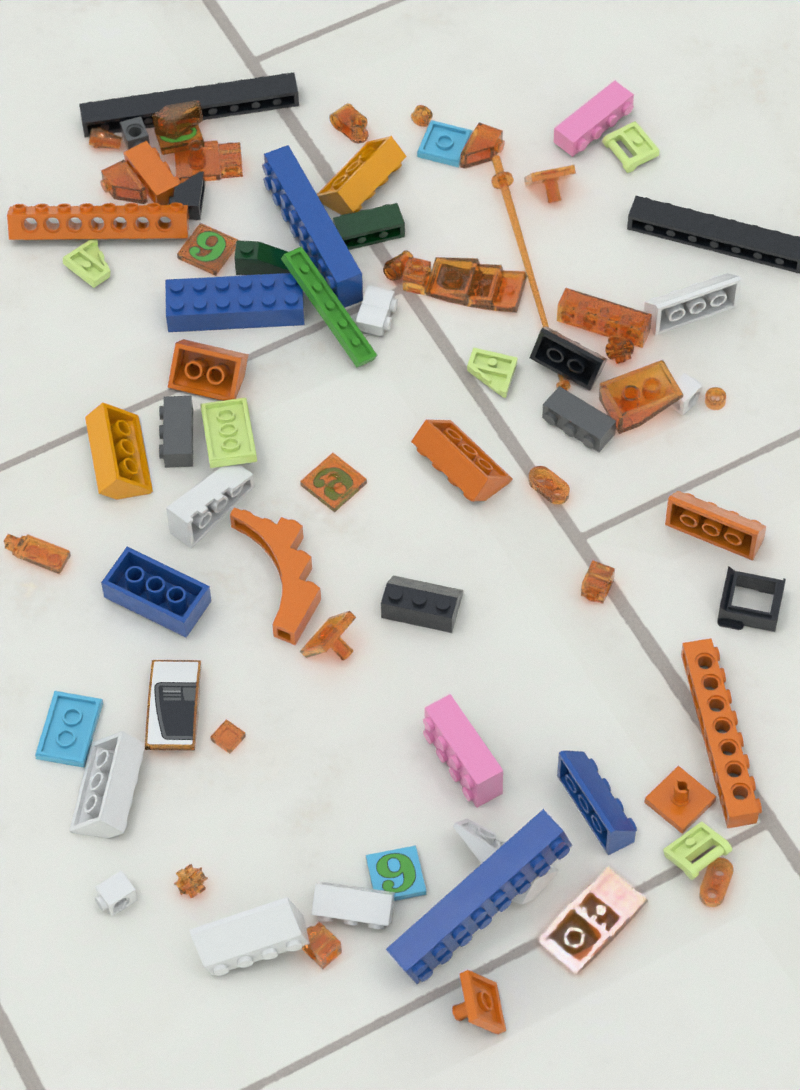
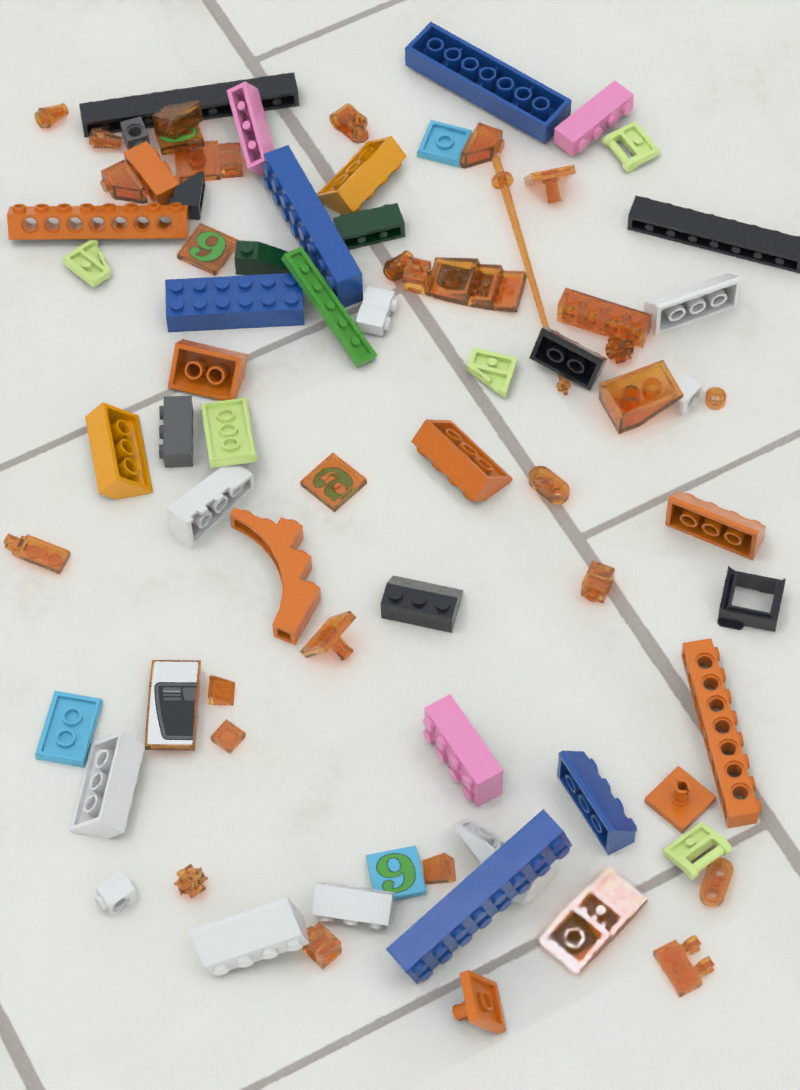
(50, 115): none -> clear orange cone
(156, 591): blue brick -> none
(220, 691): none -> clear orange slope
(251, 125): none -> bright pink brick
(421, 115): clear orange bush -> none
(439, 869): none -> clear orange slope
(487, 82): none -> blue brick
(579, 419): dark grey brick -> none
(678, 968): none -> clear orange plate

